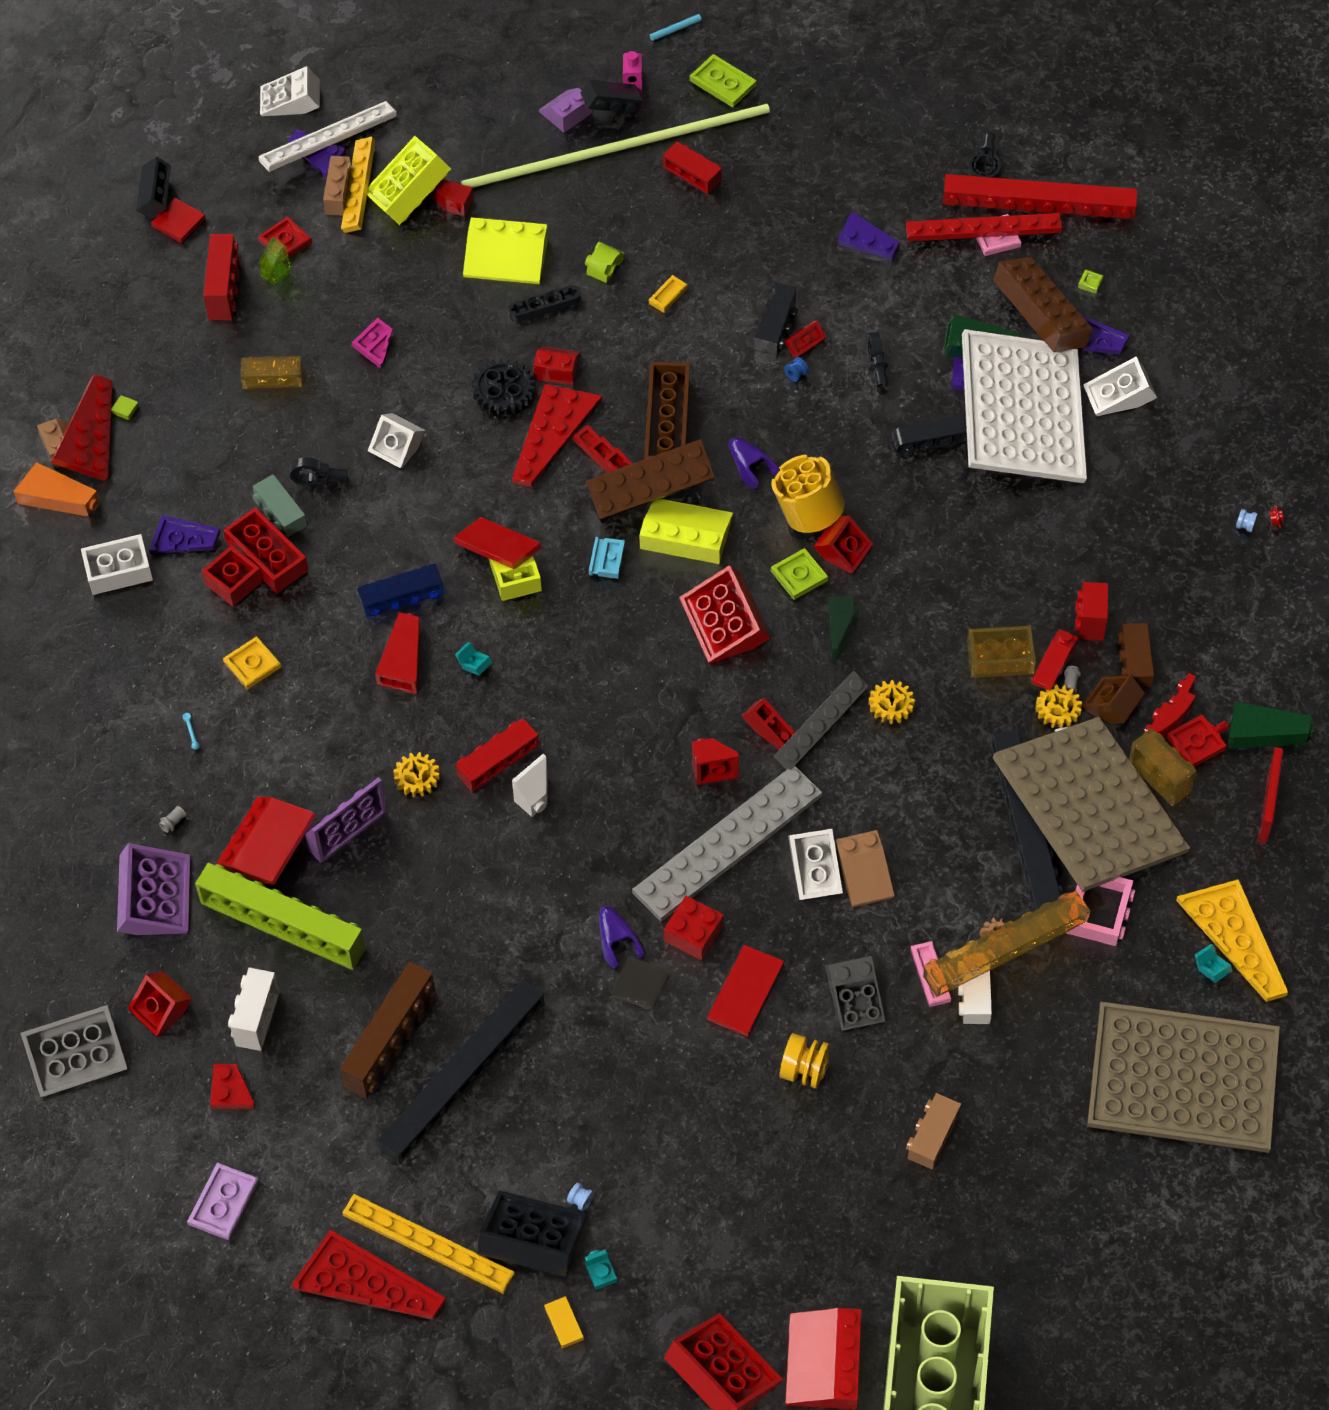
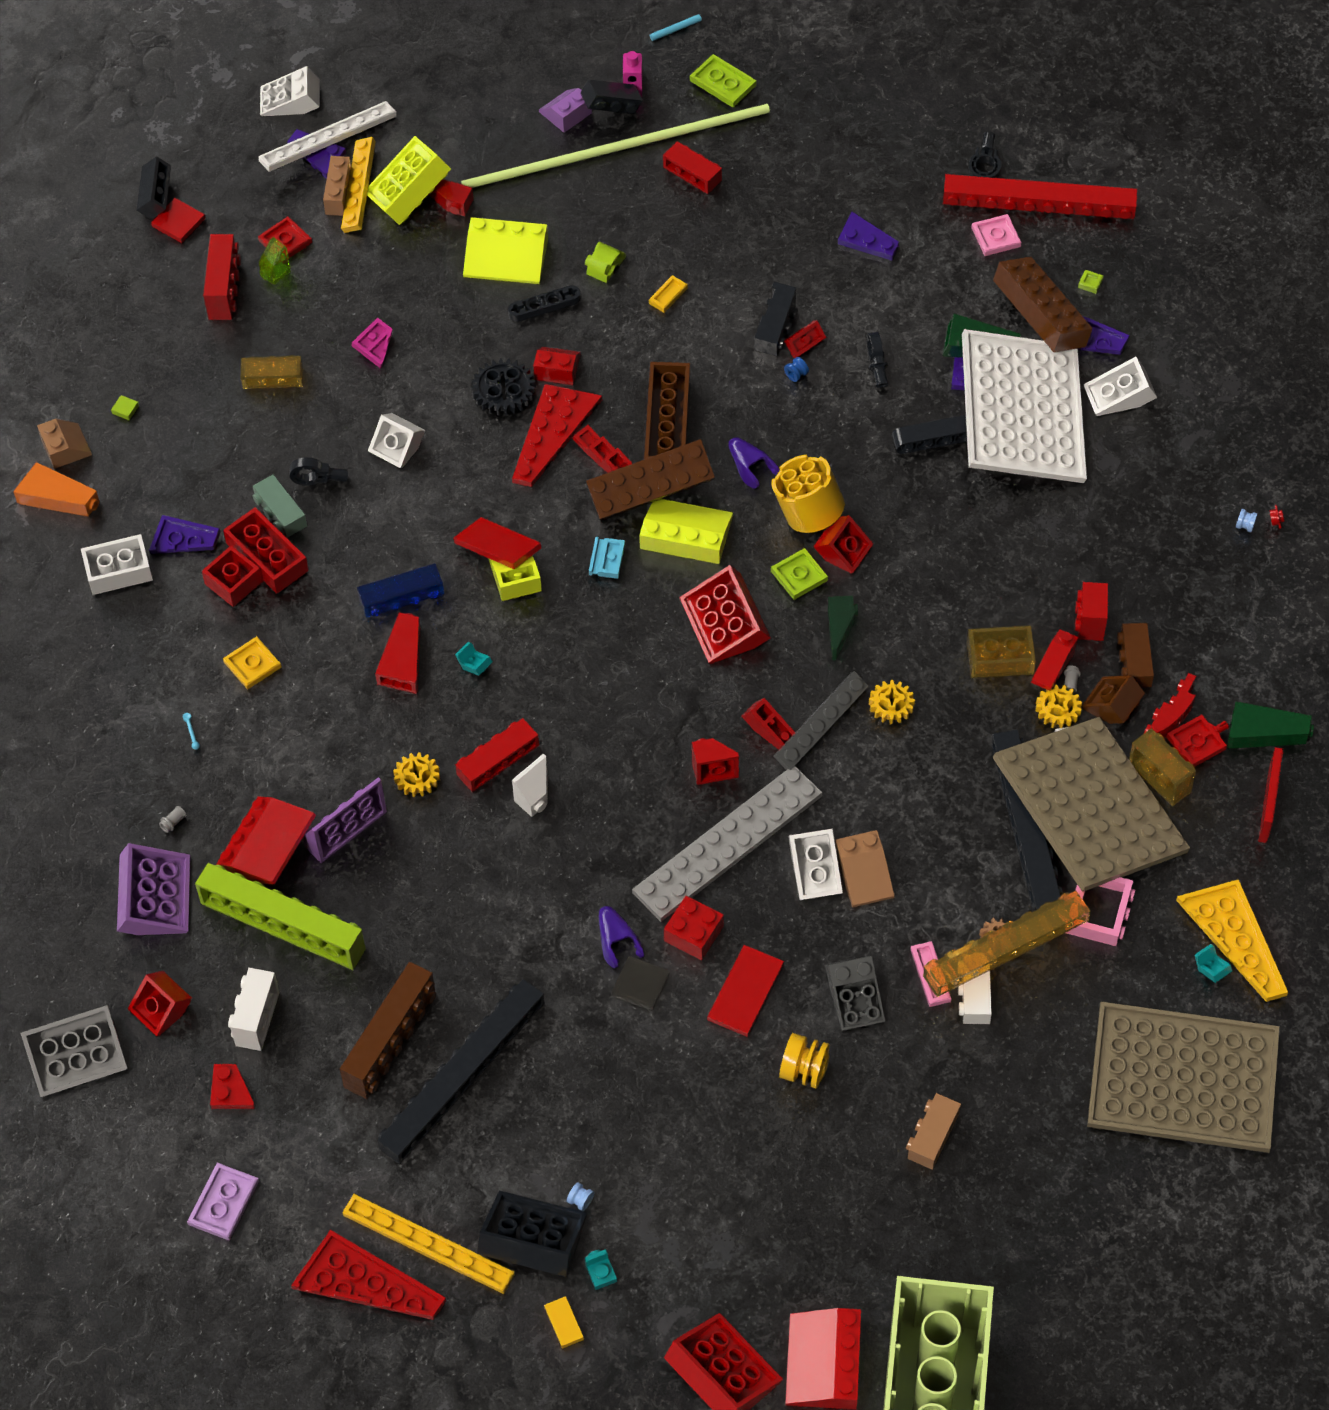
(88, 433): red wing -> none
(983, 227): red plate -> none

